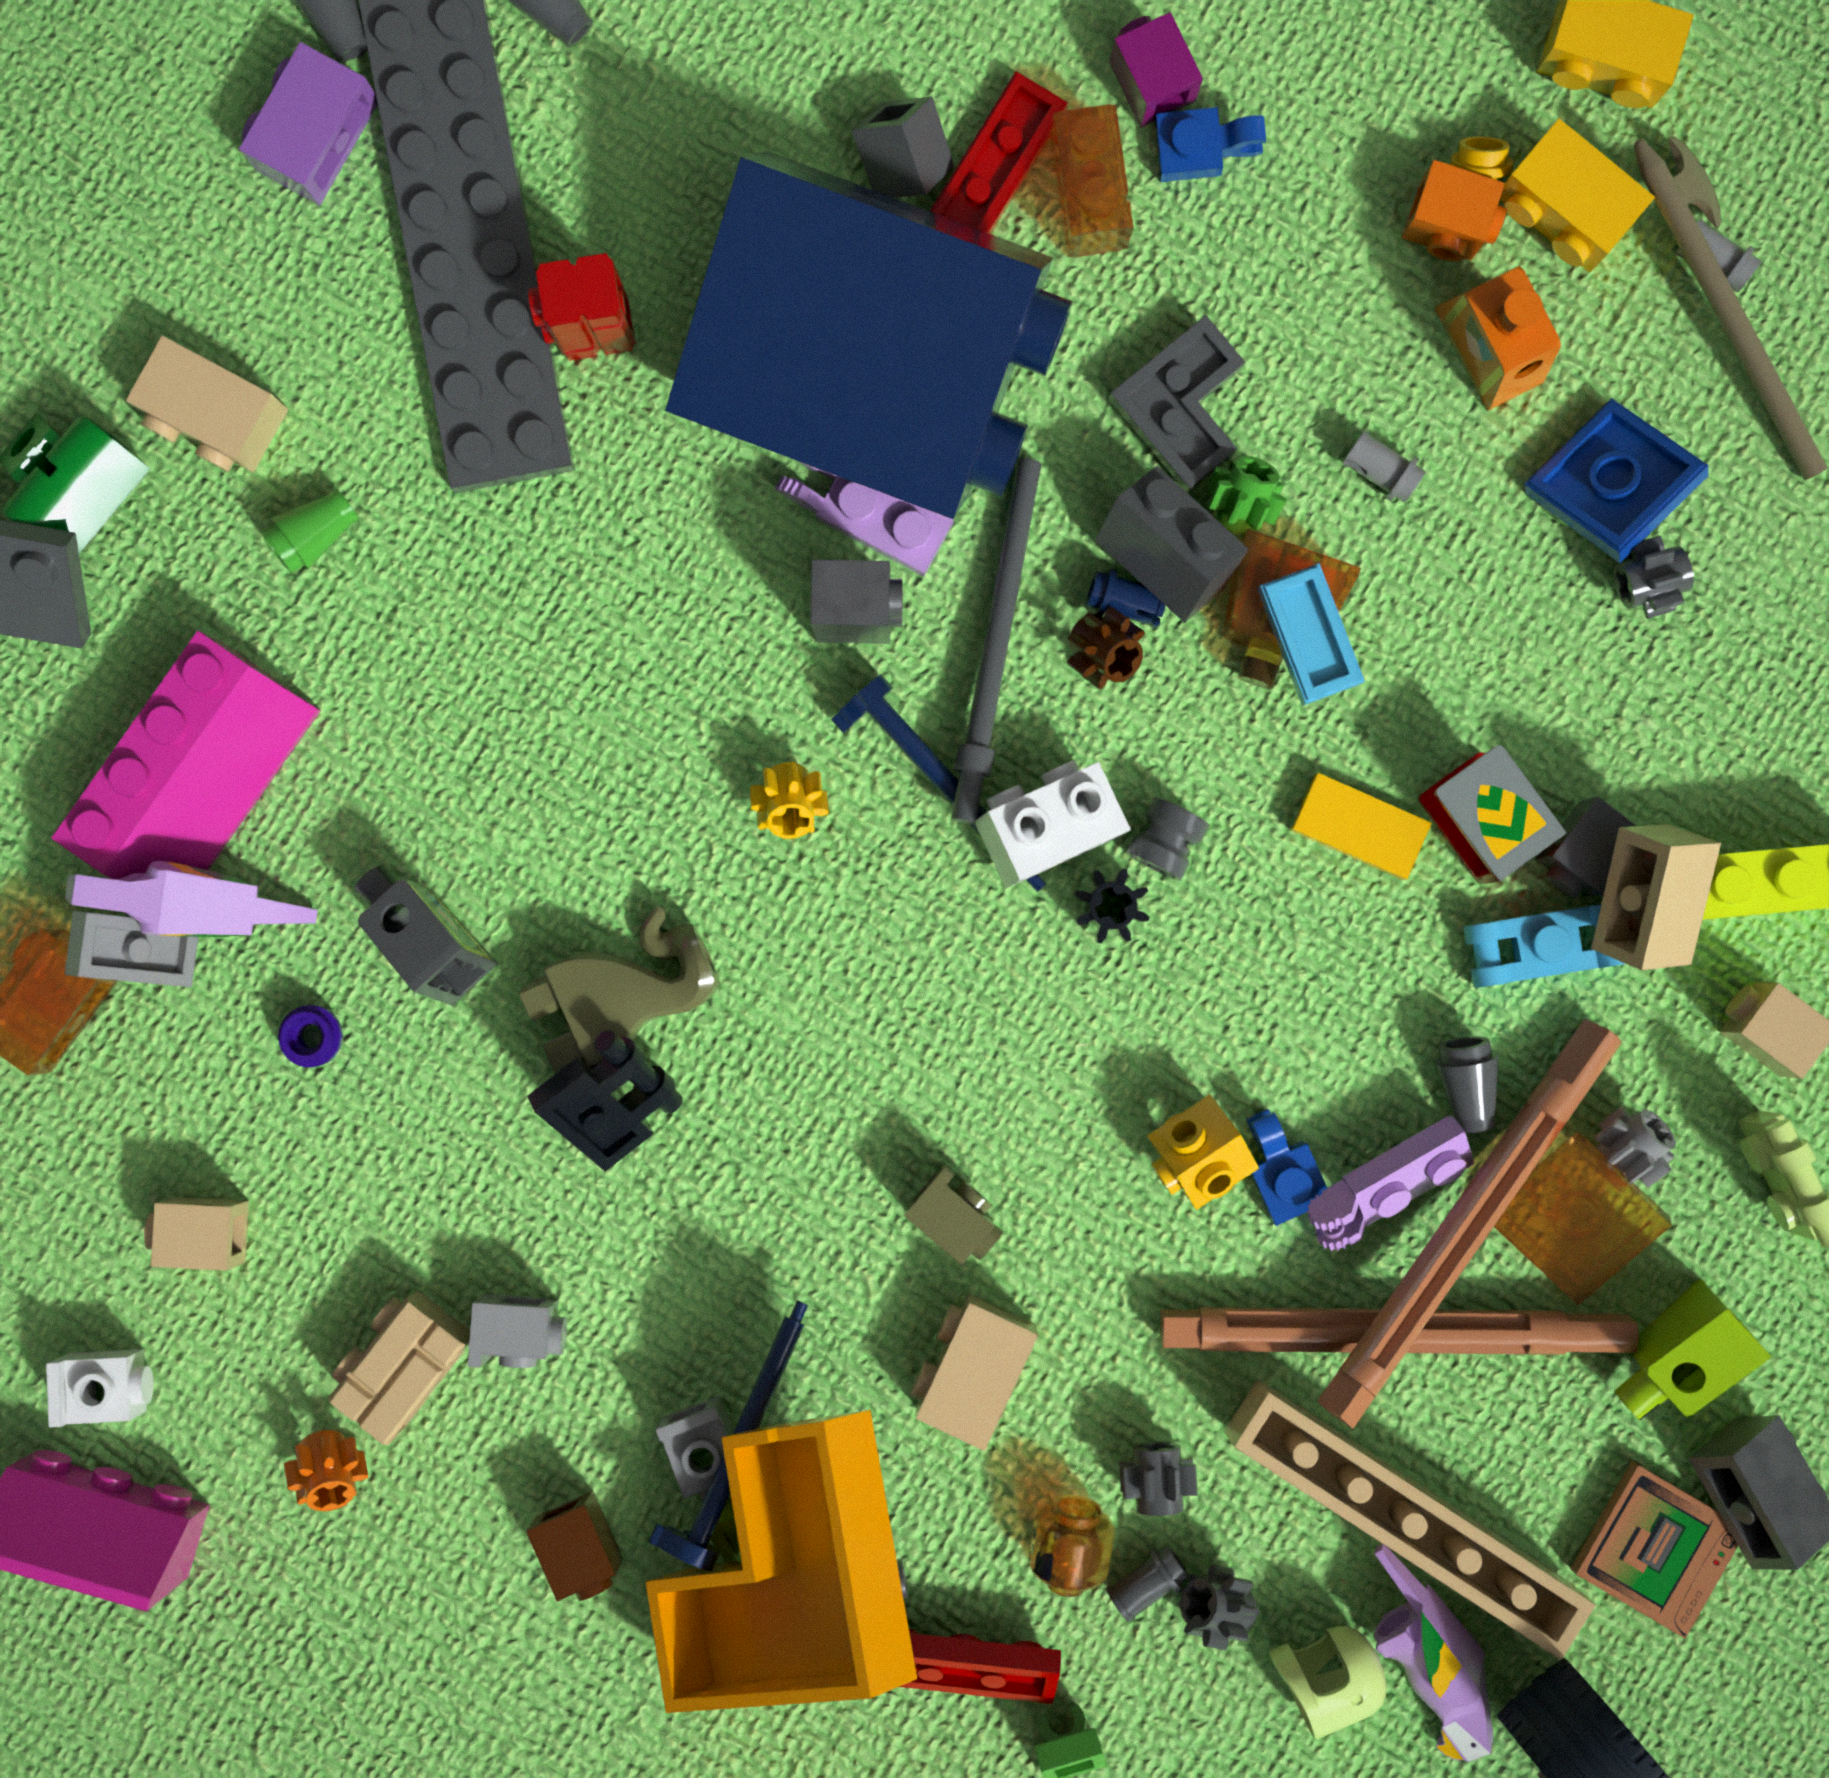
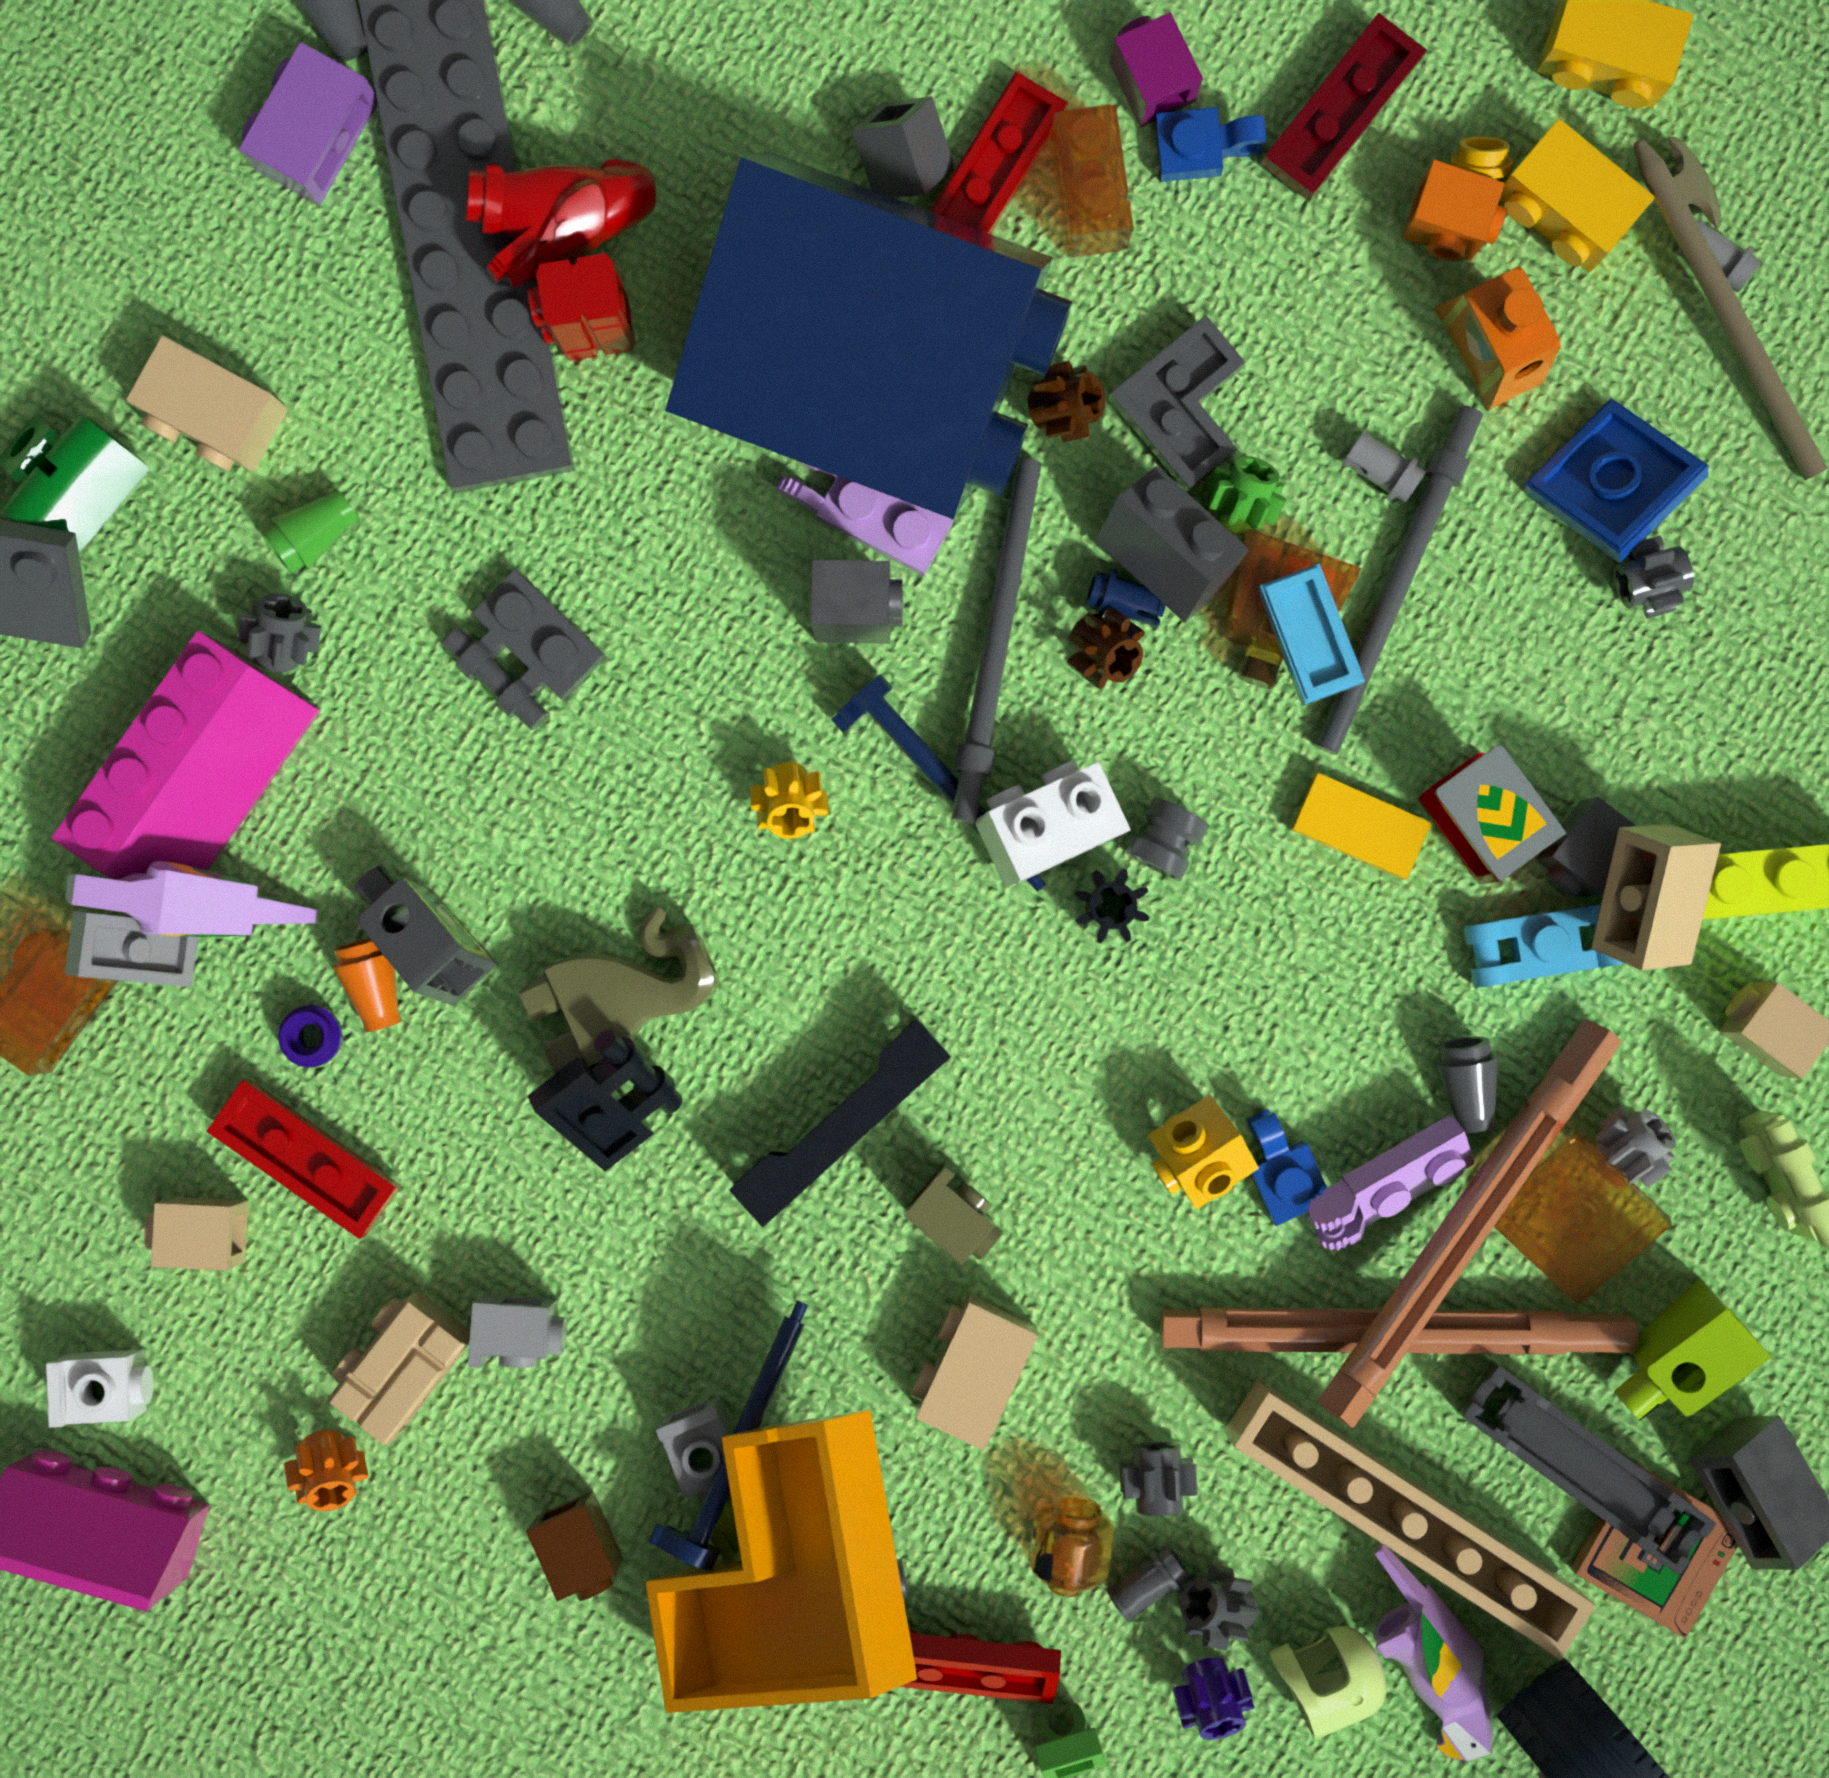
(279, 632): none -> dark grey gear
(303, 1158): none -> red plate
(368, 983): none -> orange cone
(536, 635): none -> dark grey plate
(556, 211): none -> red animal
(785, 1175): none -> black piece
(1066, 401): none -> reddish brown gear
(1213, 1698): none -> dark purple gear
(1343, 107): none -> dark red plate
(1444, 472): none -> dark grey bar
(1586, 1468): none -> dark grey piece

